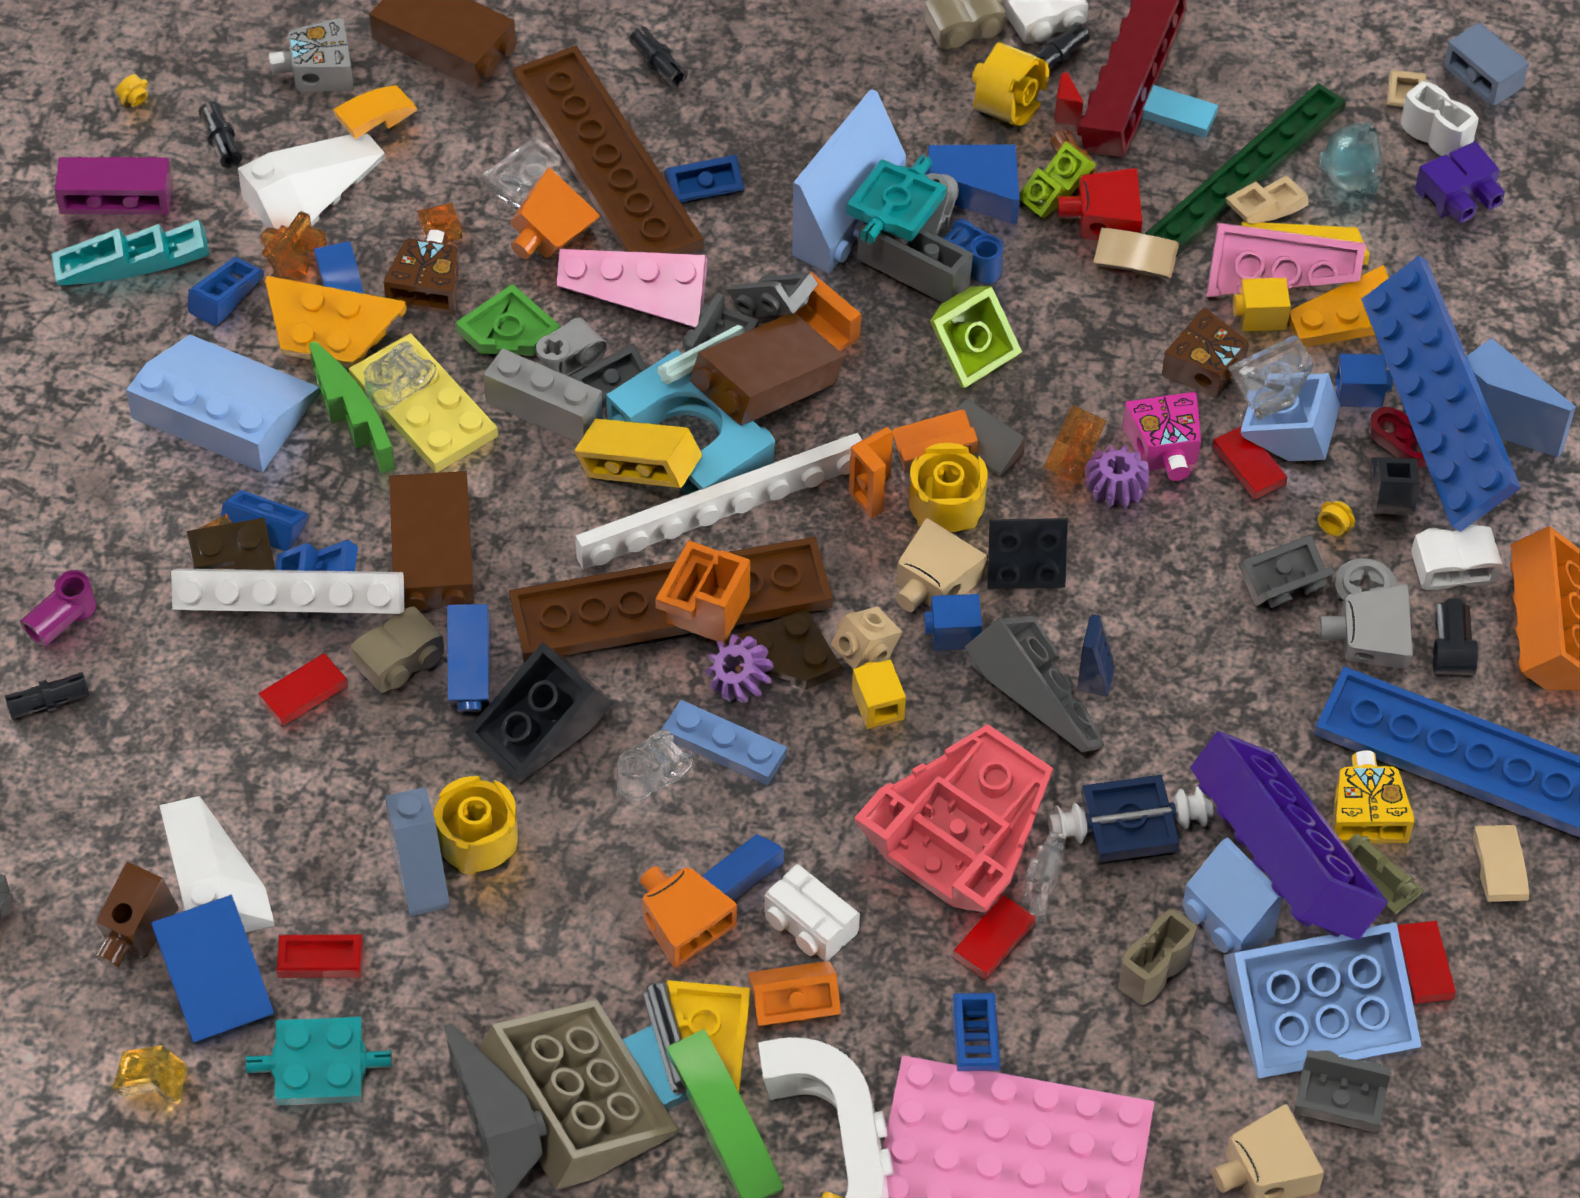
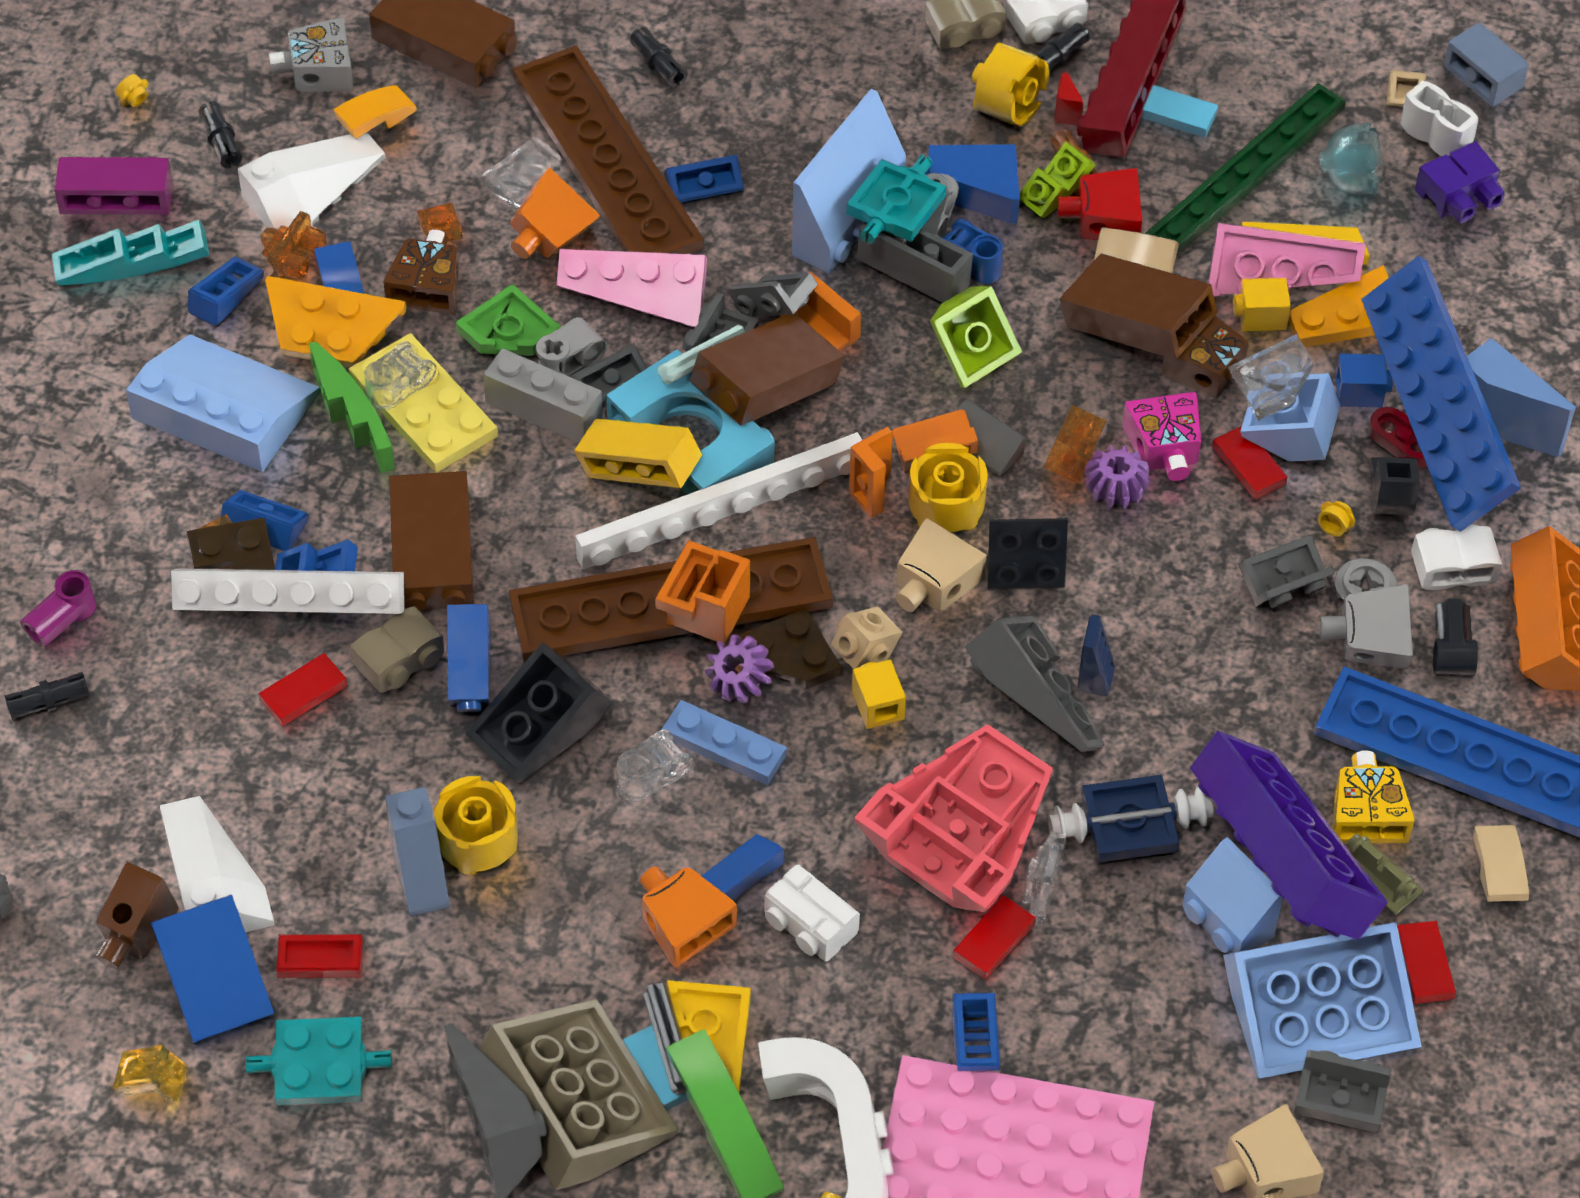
(795, 993): orange panel -> none
(953, 621): blue brick -> none
(1138, 305): none -> reddish brown brick
(1157, 956): dark tan brick -> none
(1268, 203): tan slope -> none

